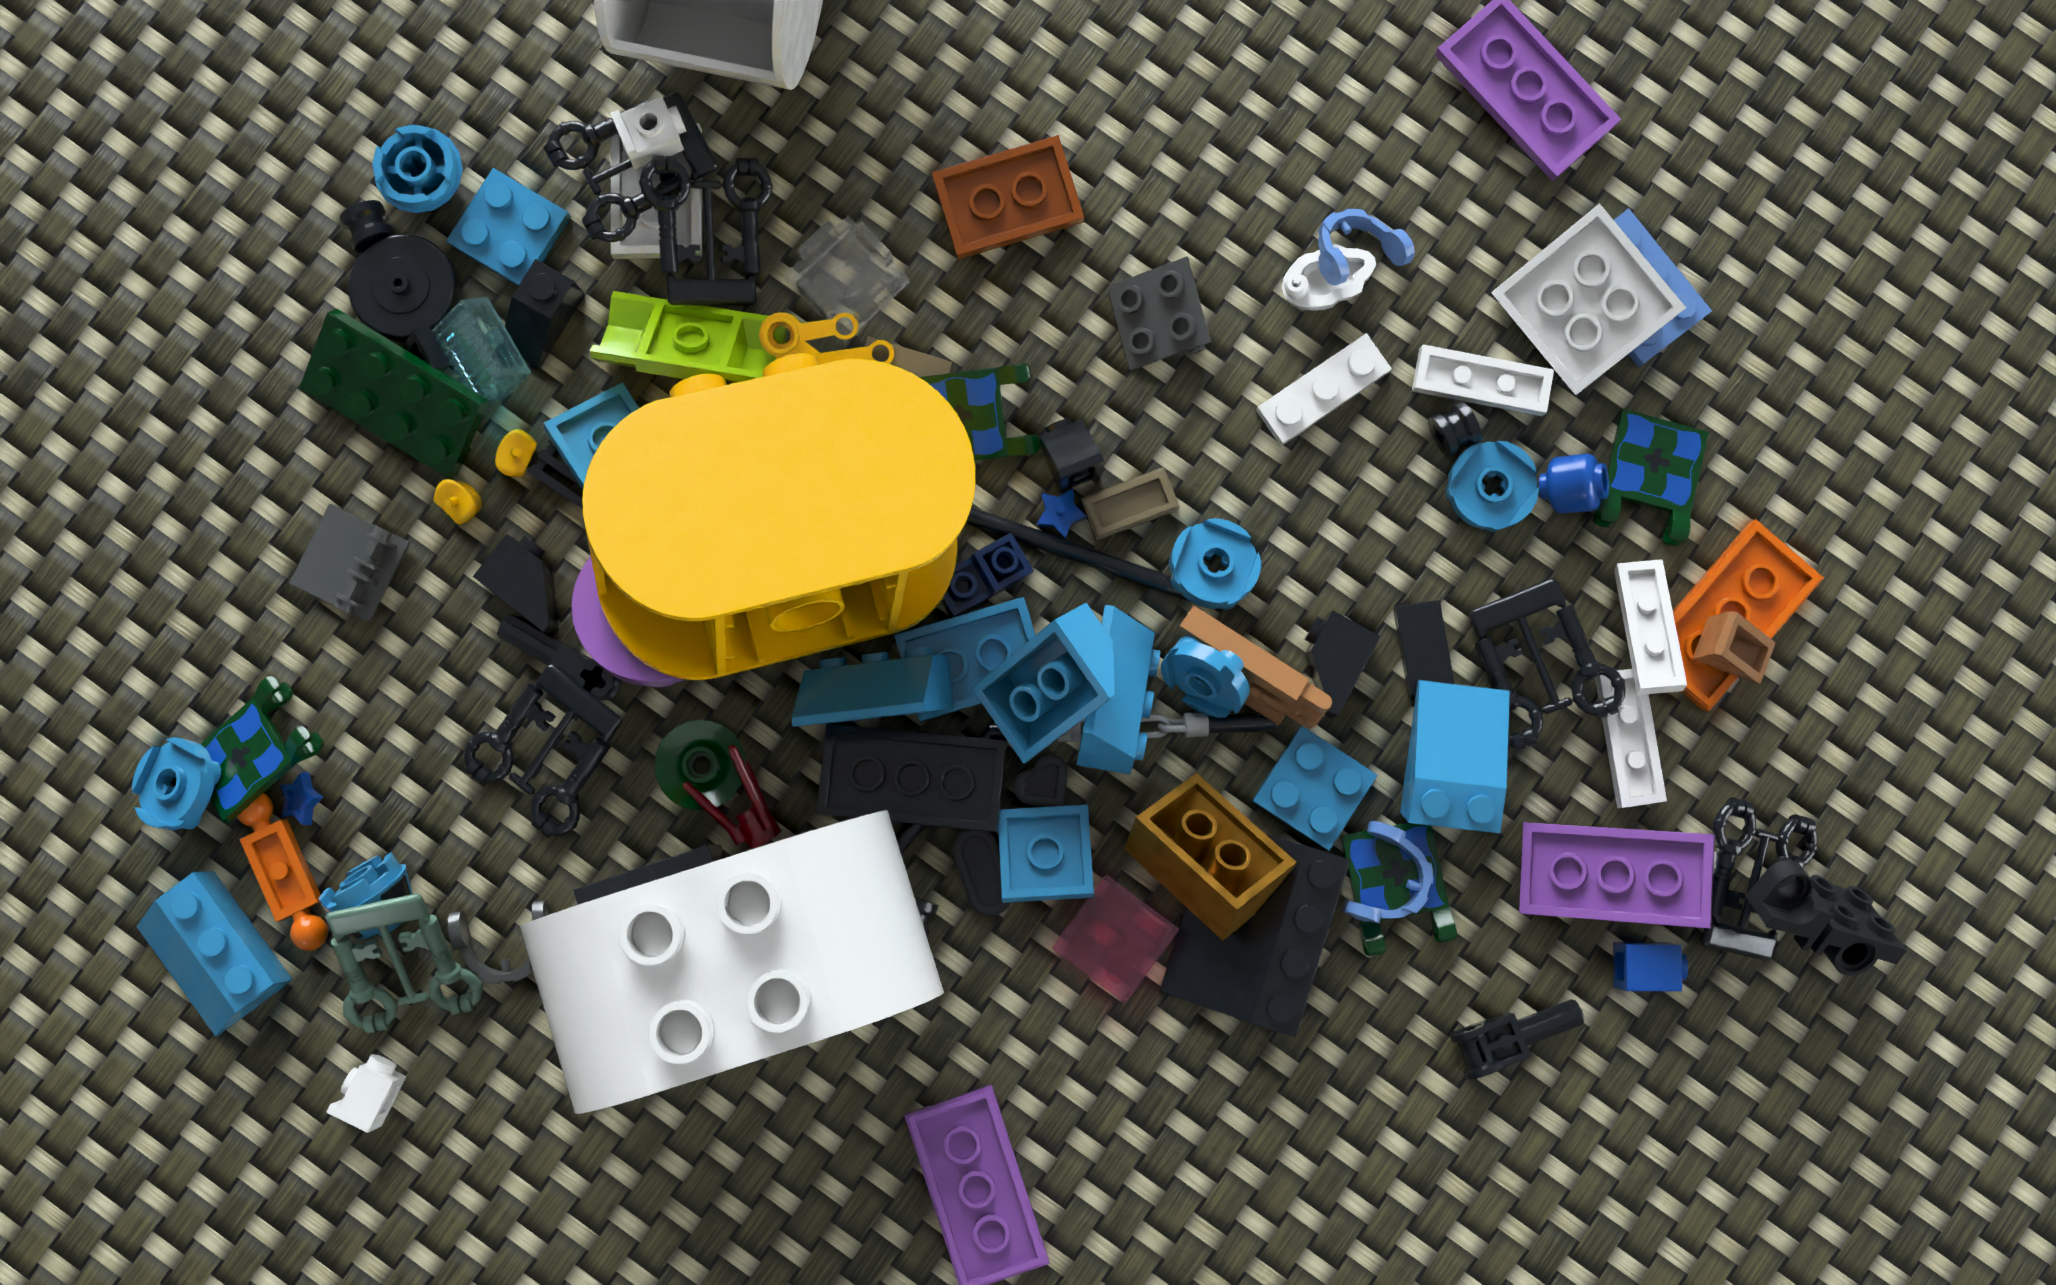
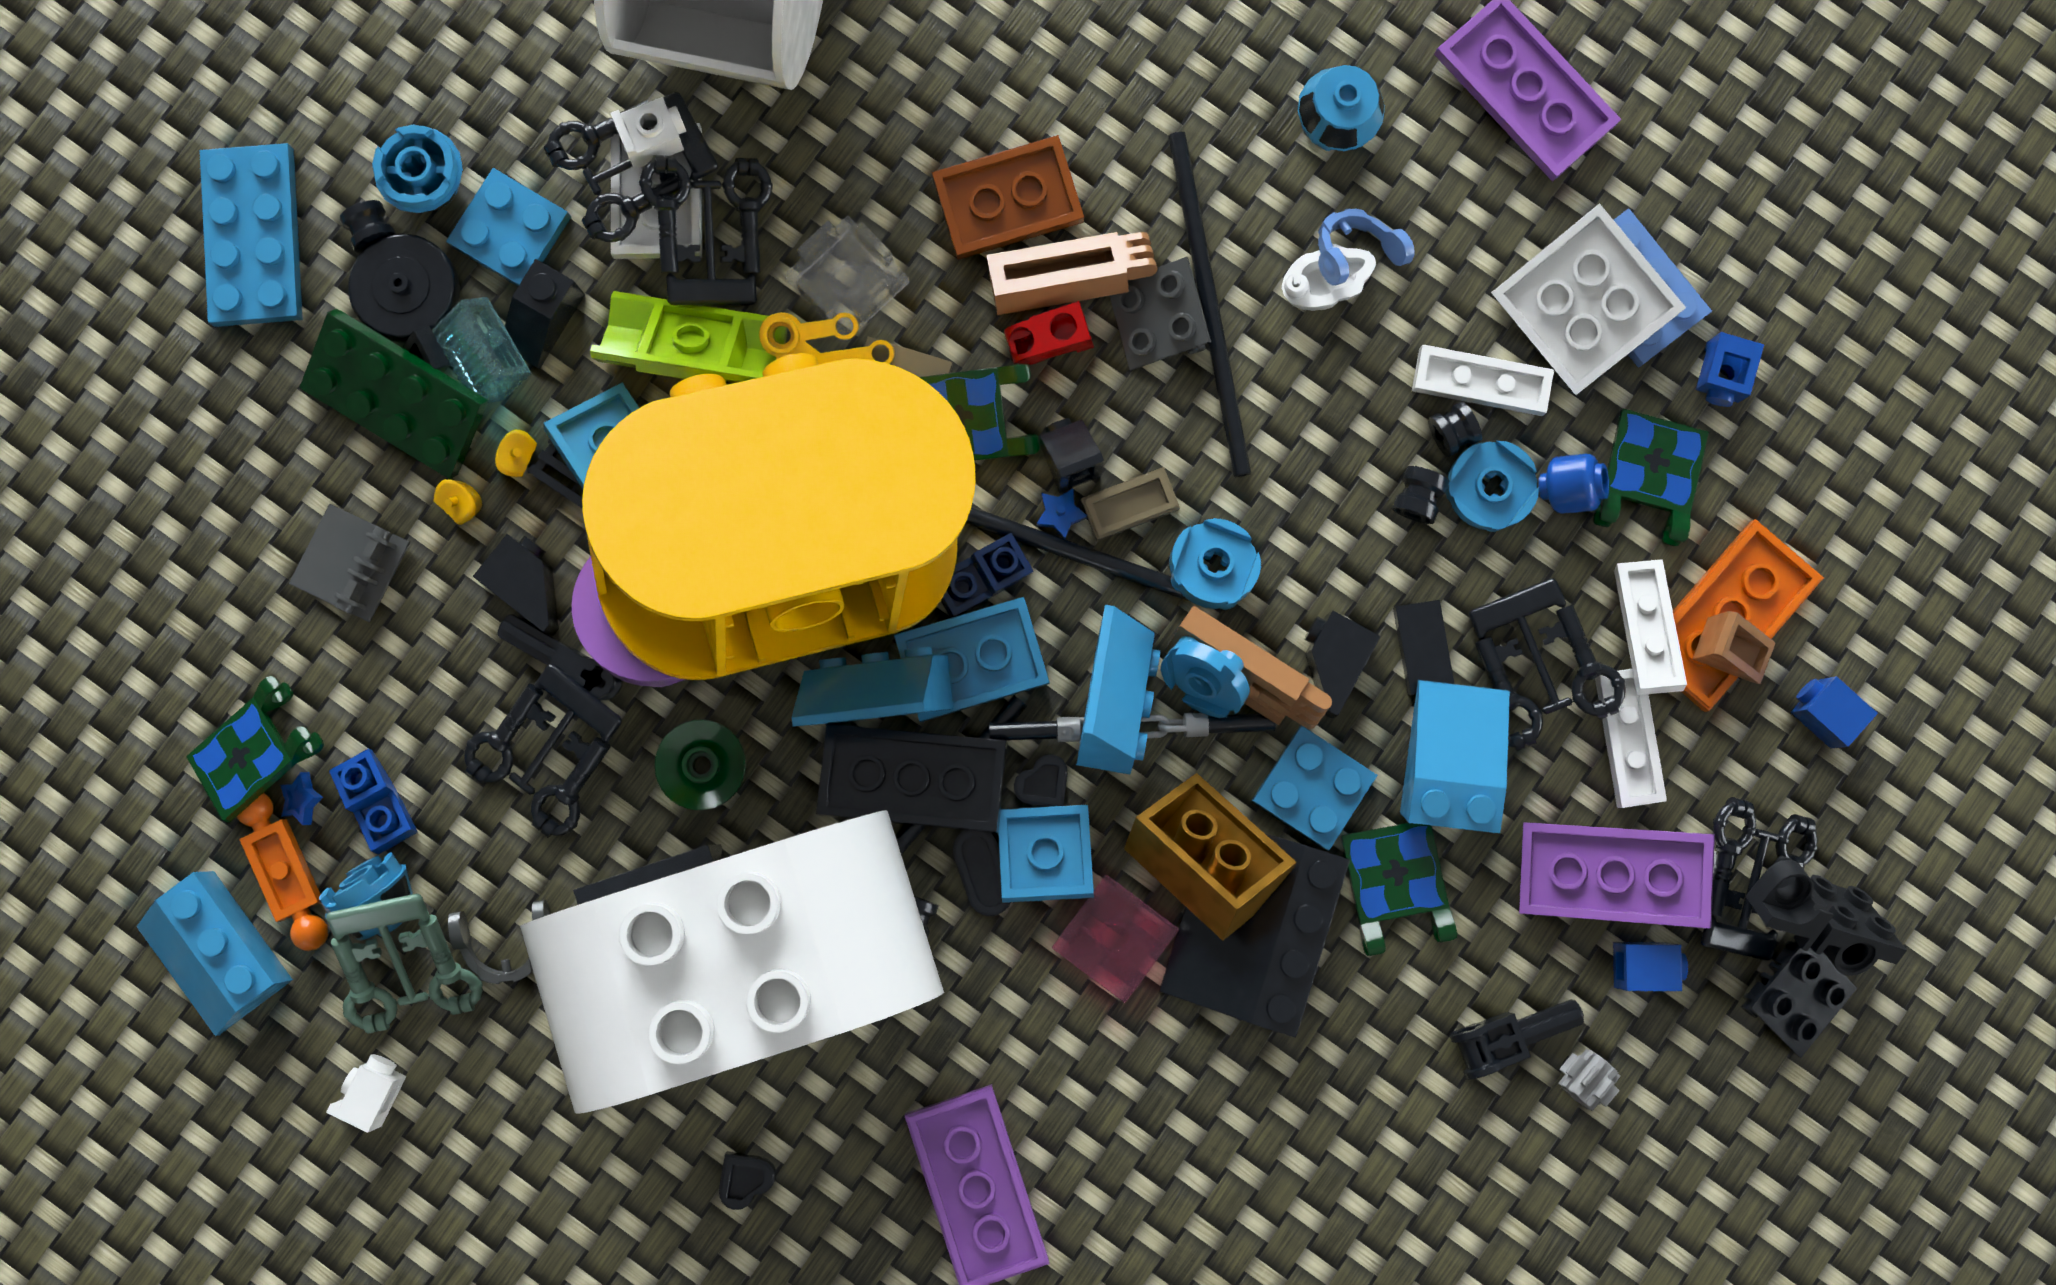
(195, 780): dark azure plate -> none
(250, 235): none -> dark azure plate
(373, 800): none -> blue slope
(744, 1178): none -> black tile
(756, 822): dark red plant -> none
(1049, 335): none -> red leg
(1050, 682): dark azure slope -> none
(1069, 271): none -> medium nougat hinge
(1209, 304): none -> black piece
(1323, 389): white plate -> none
(1341, 108): none -> dark azure cone
(1419, 498): none -> black wheel
(1425, 878): medium blue piece -> none
(1589, 1079): none -> light grey gear
(1740, 361): none -> blue brick
(1799, 996): none -> black hinge
(1832, 711): none -> blue brick

